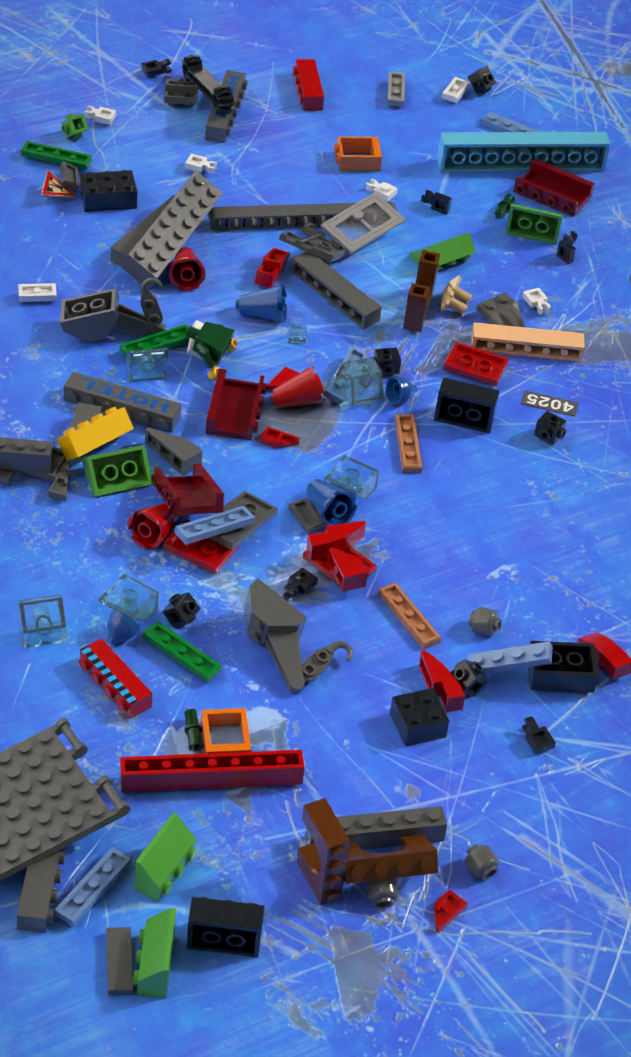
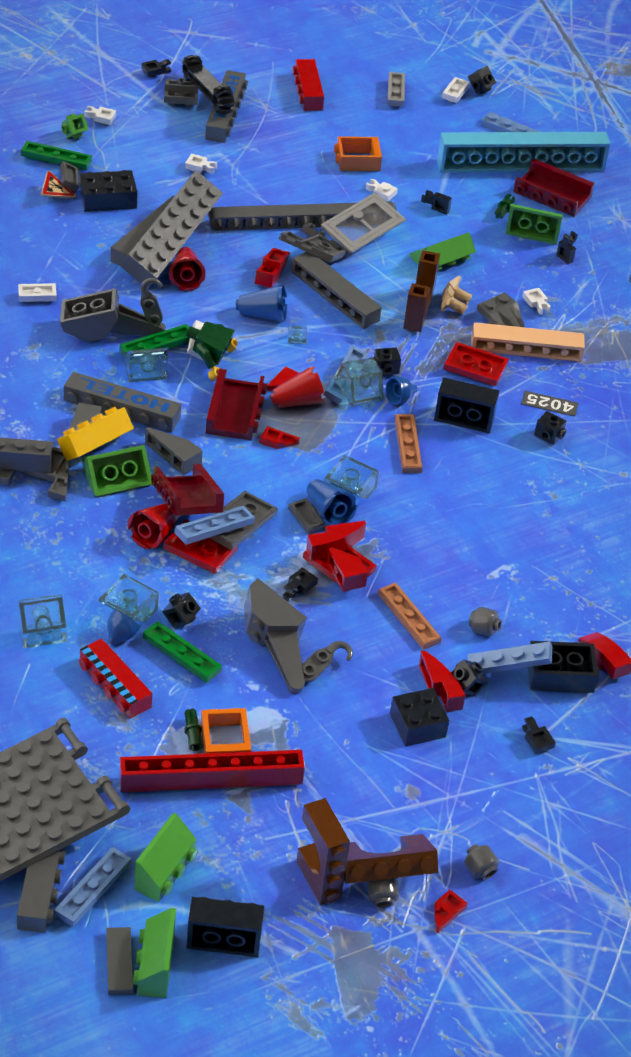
(385, 828): dark grey brick -> none

